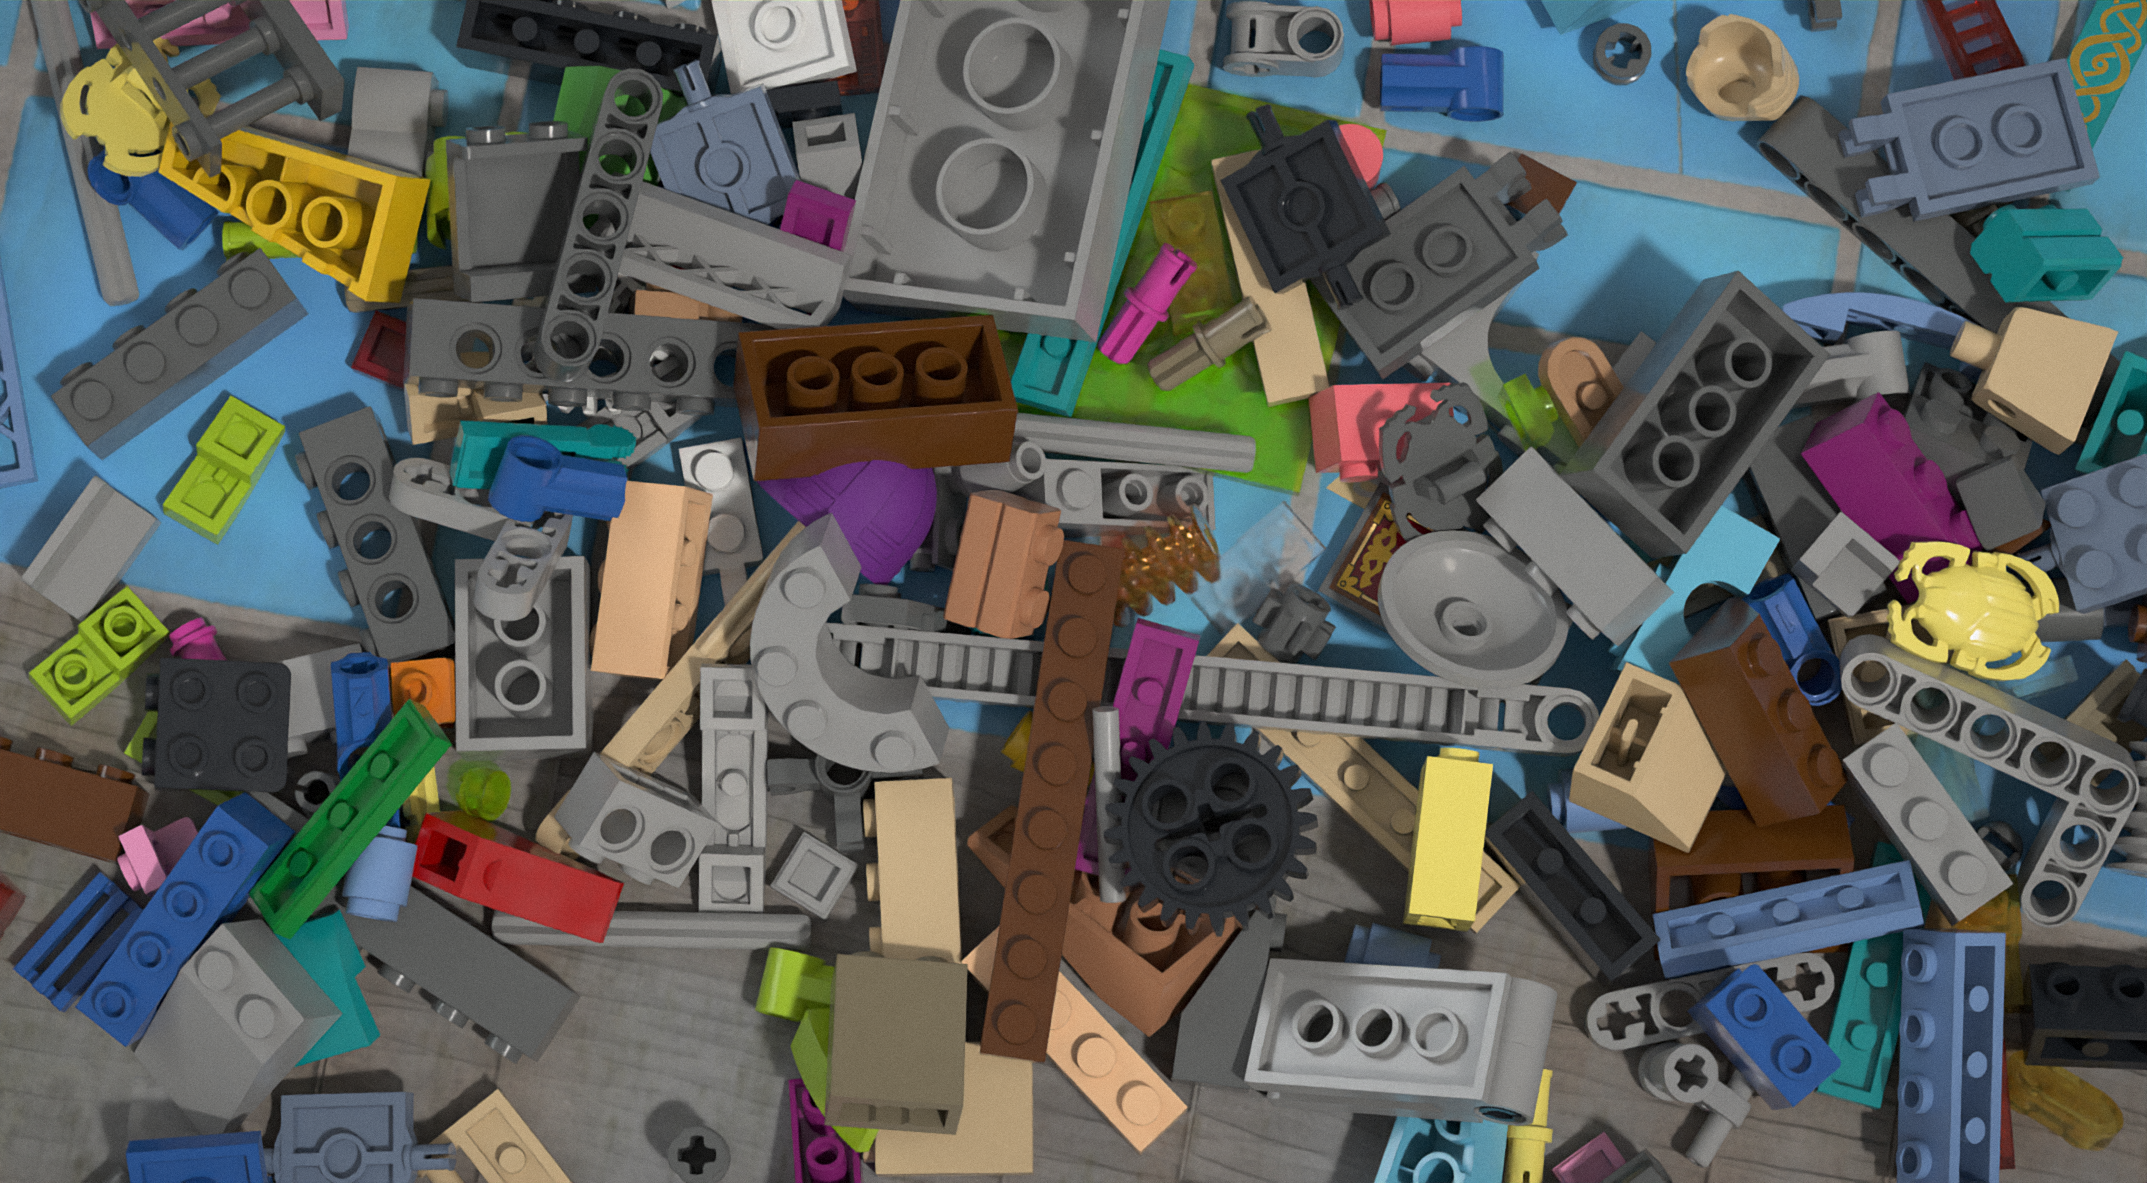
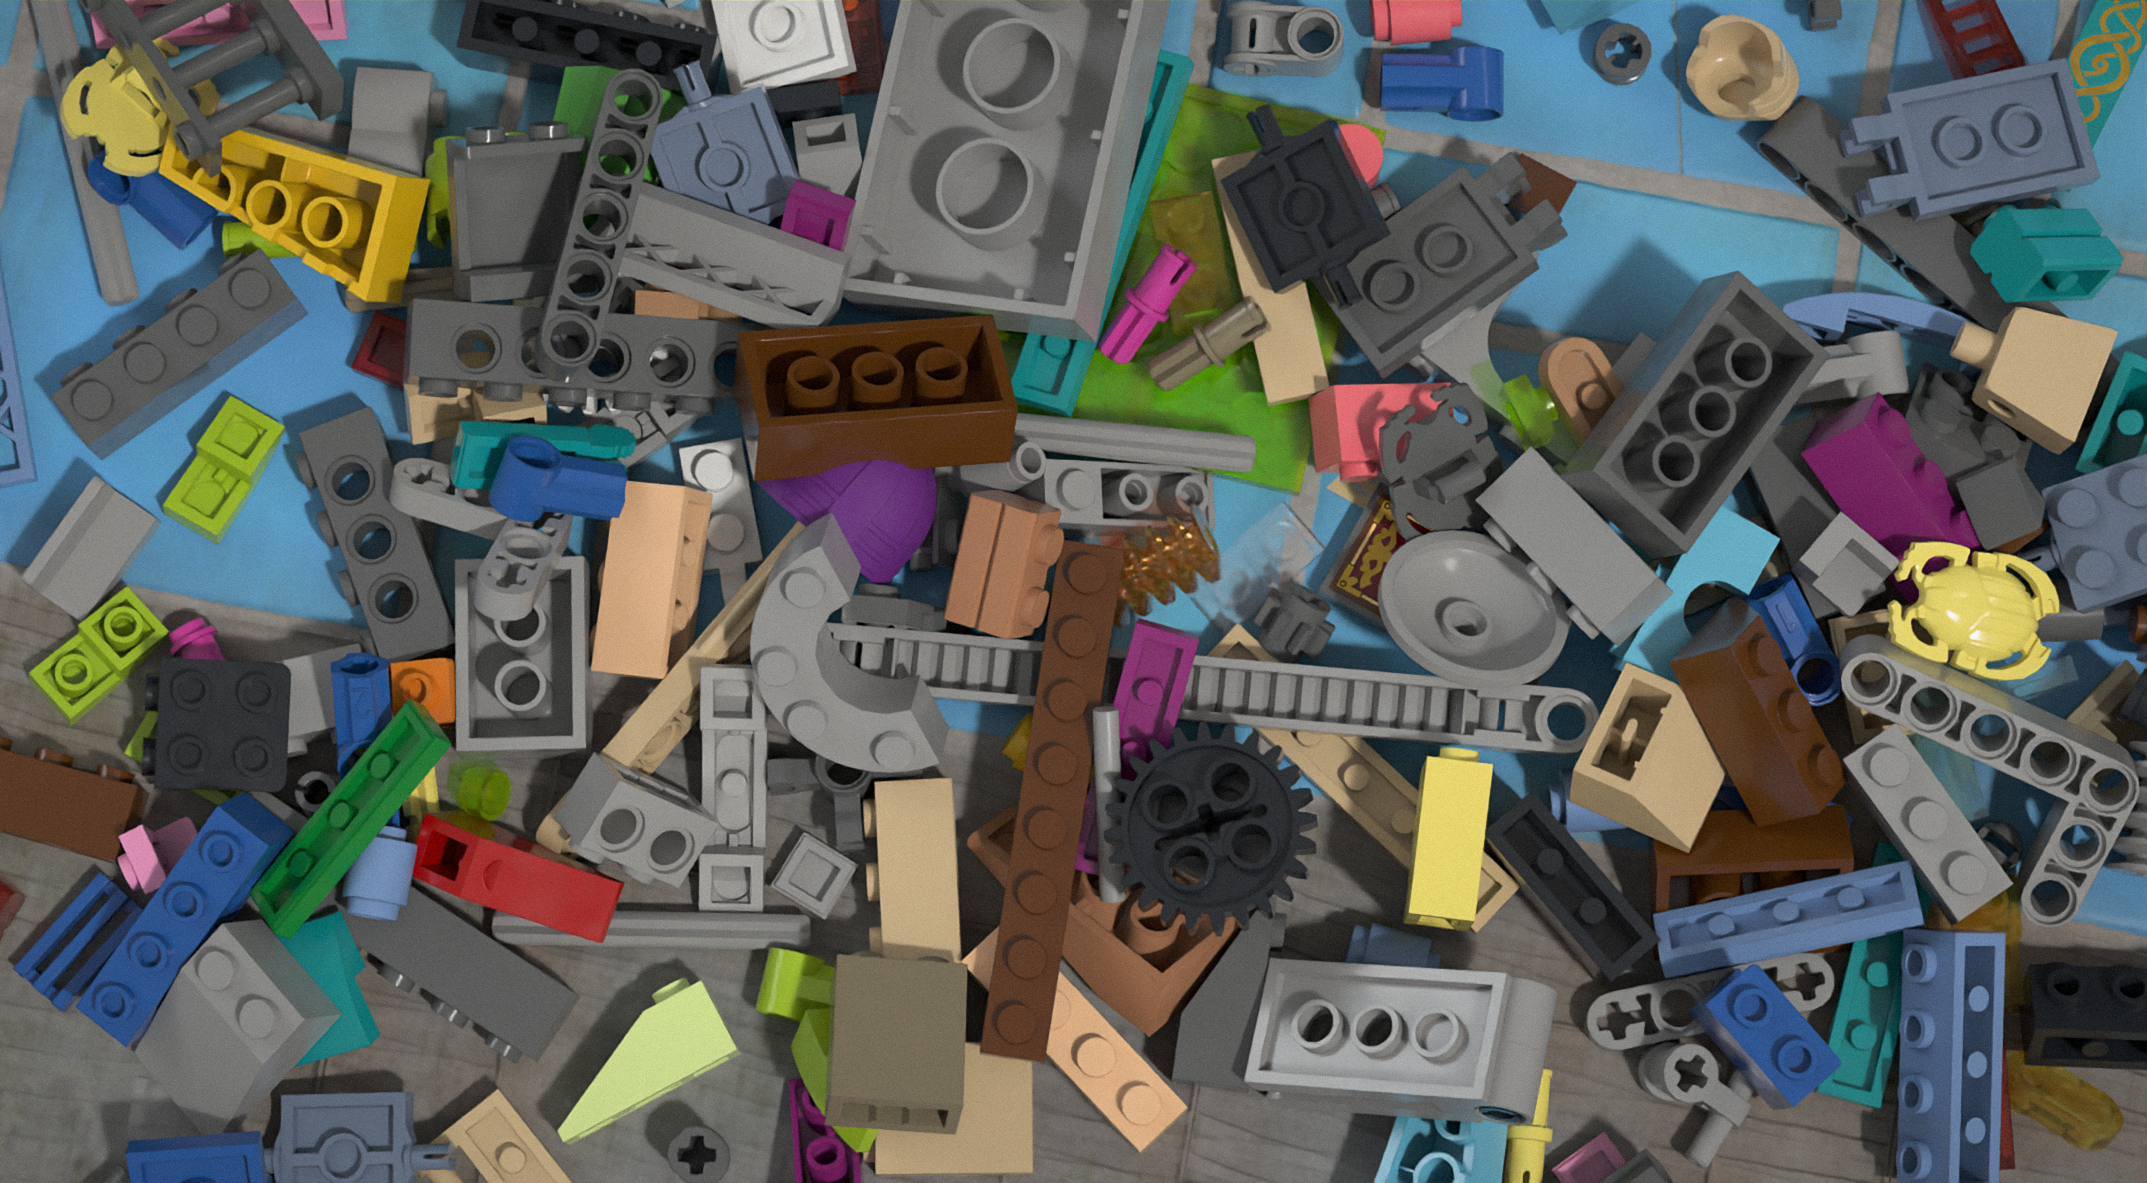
(659, 1053): none -> yellowish green slope

